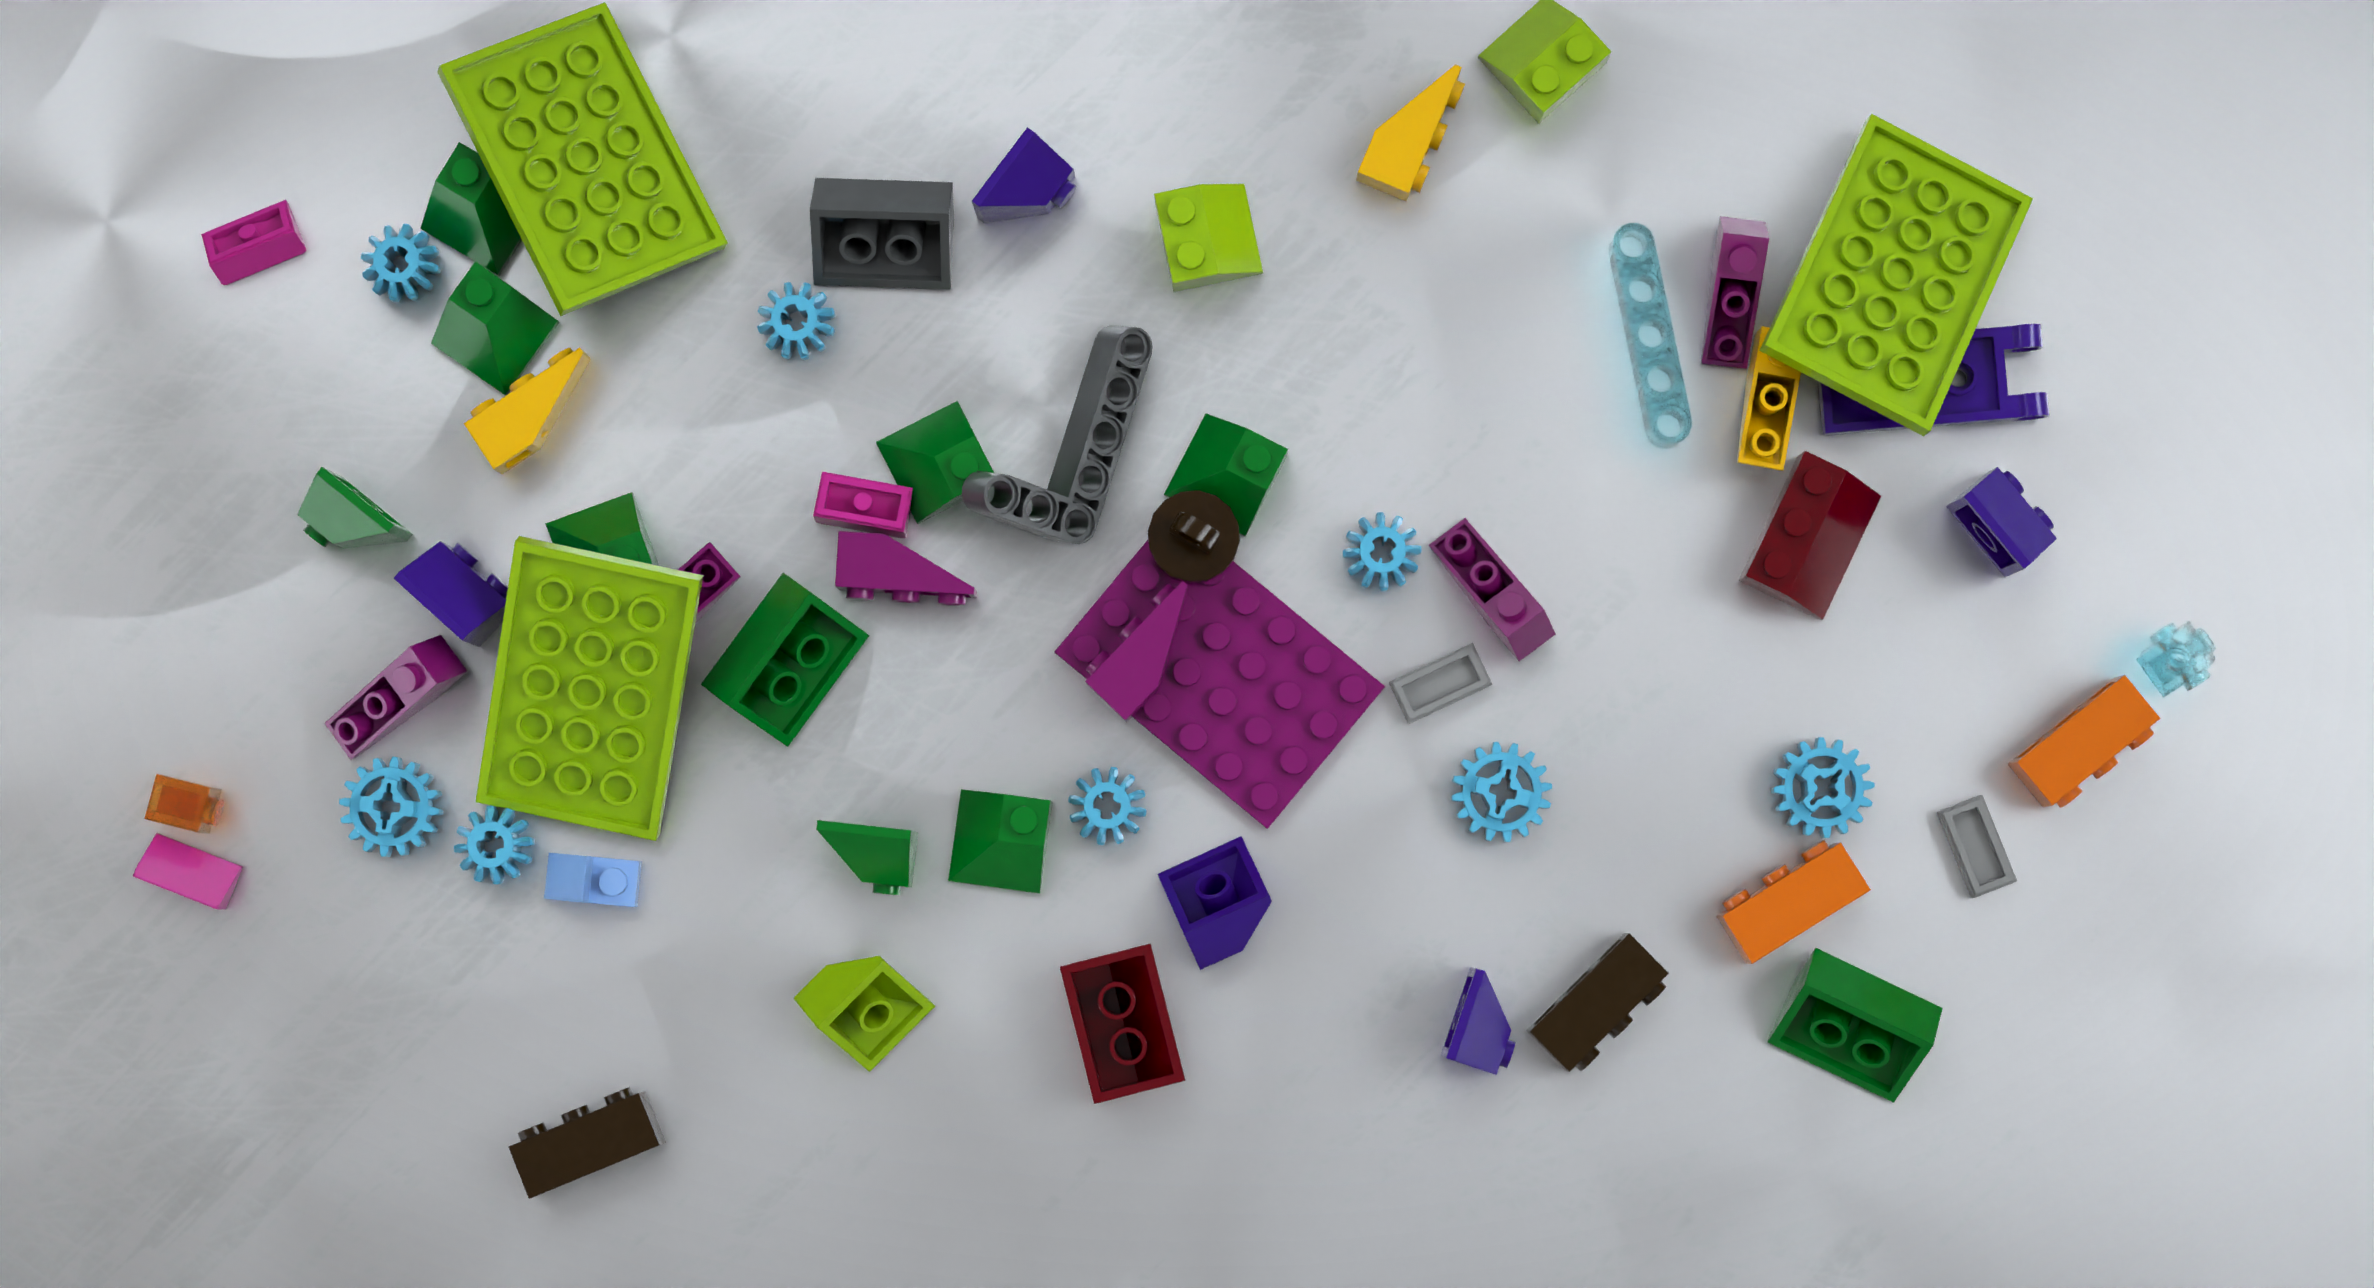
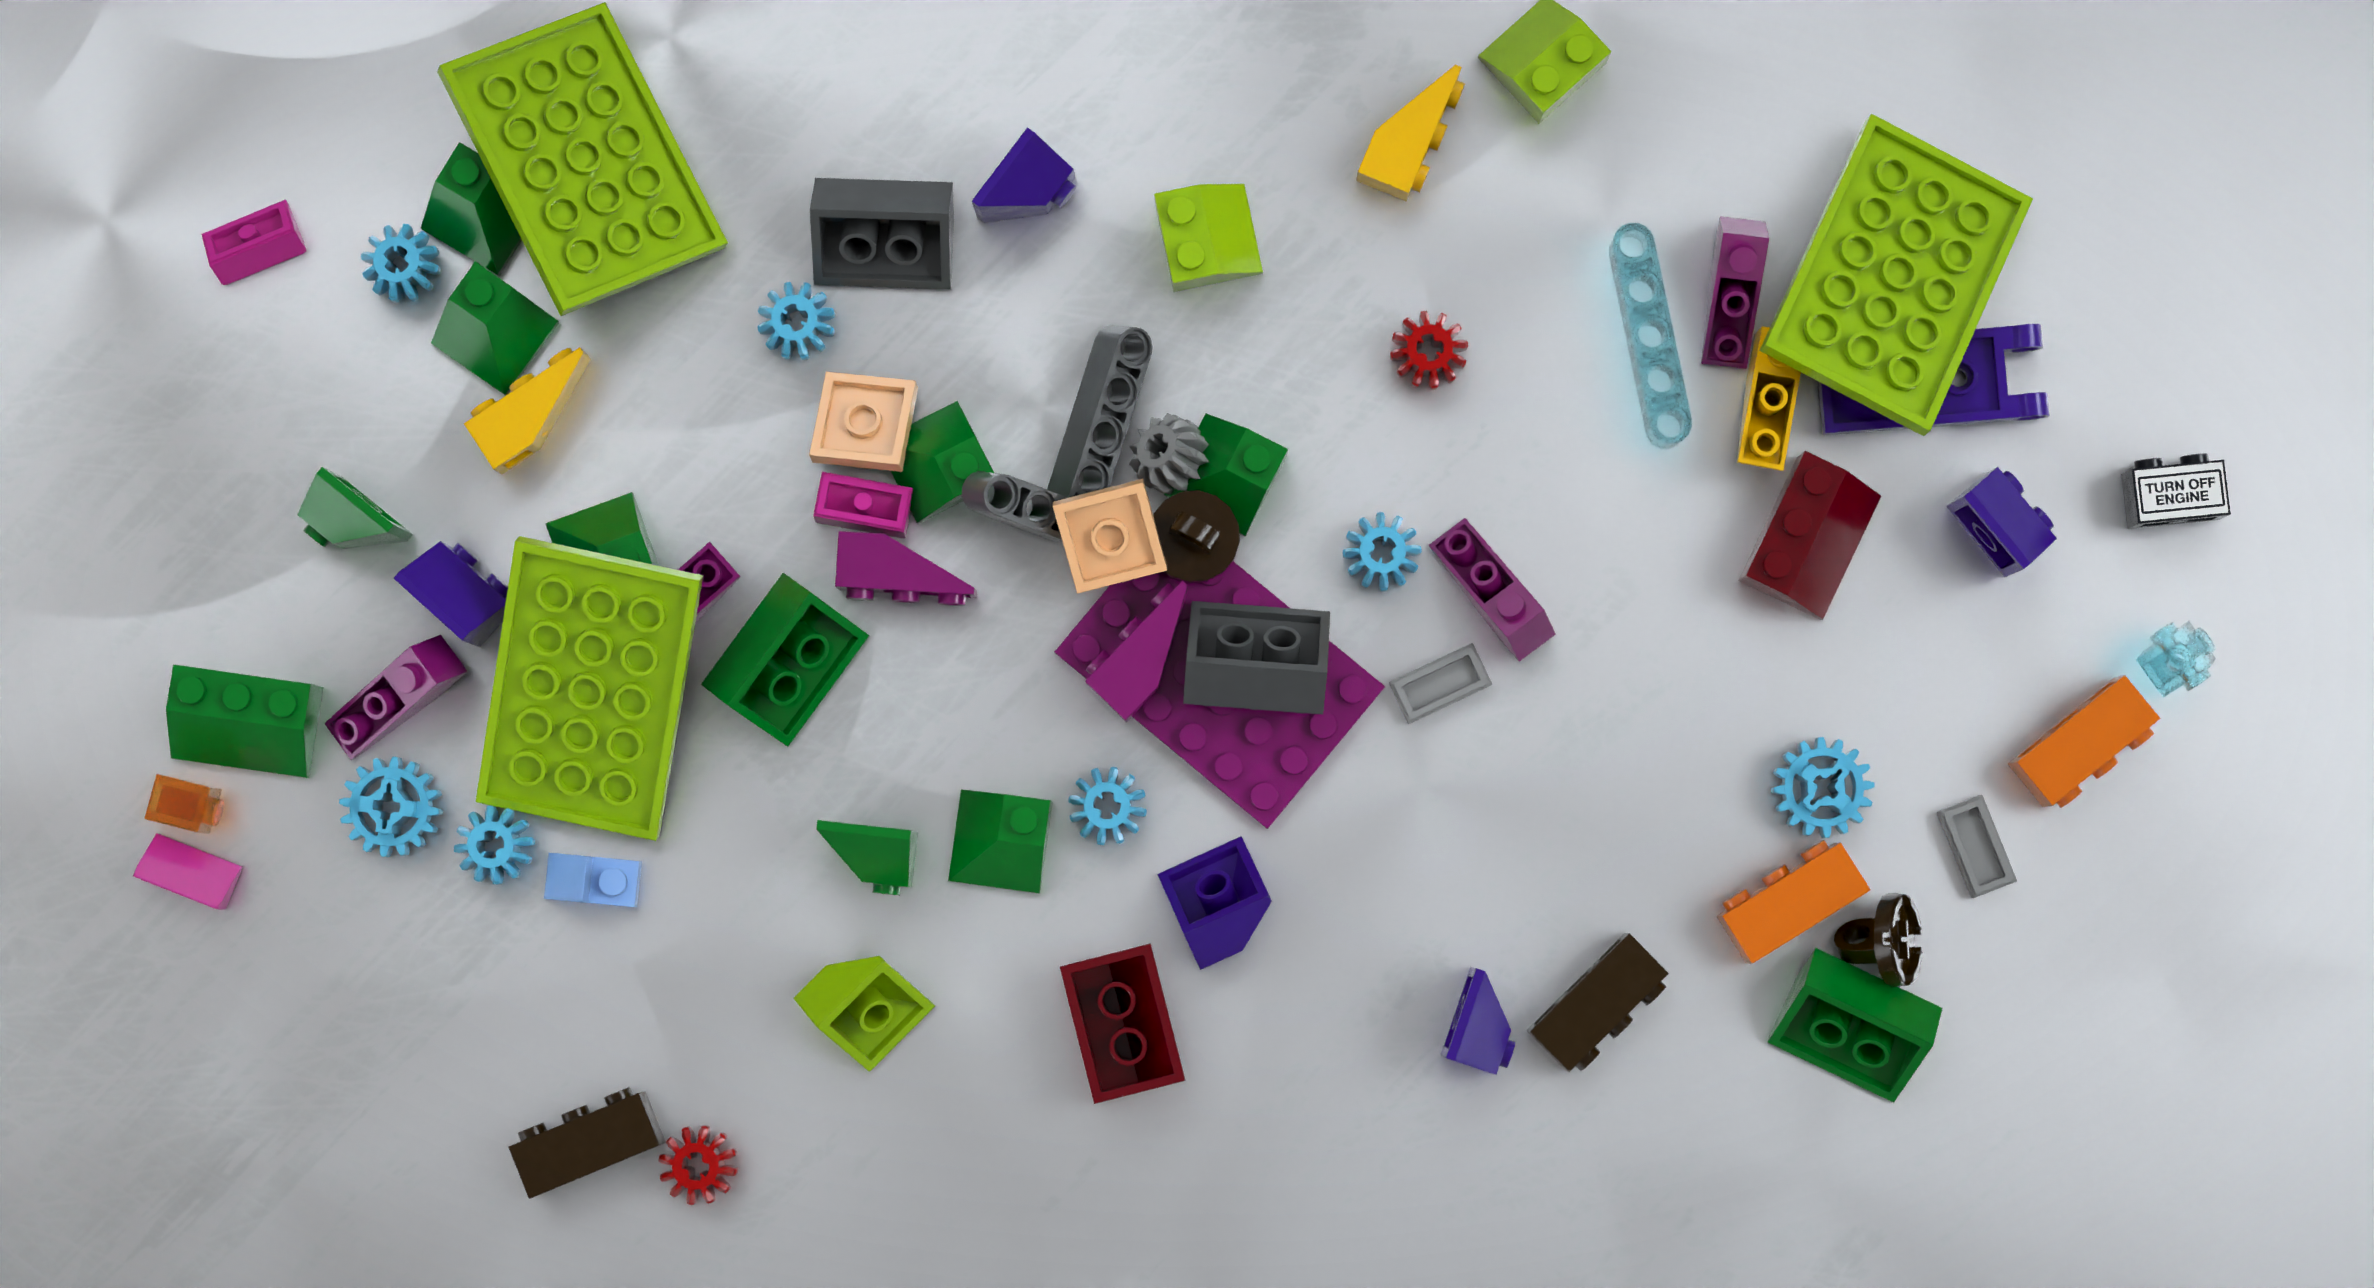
(242, 720): none -> green slope
(710, 1155): none -> red gear
(863, 421): none -> light nougat hinge
(1110, 536): none -> light nougat hinge
(1168, 453): none -> light grey gear
(1257, 657): none -> dark grey slope
(1439, 339): none -> red gear
(1521, 797): medium azure gear -> none
(1887, 941): none -> dark brown tile
(2175, 492): none -> brick

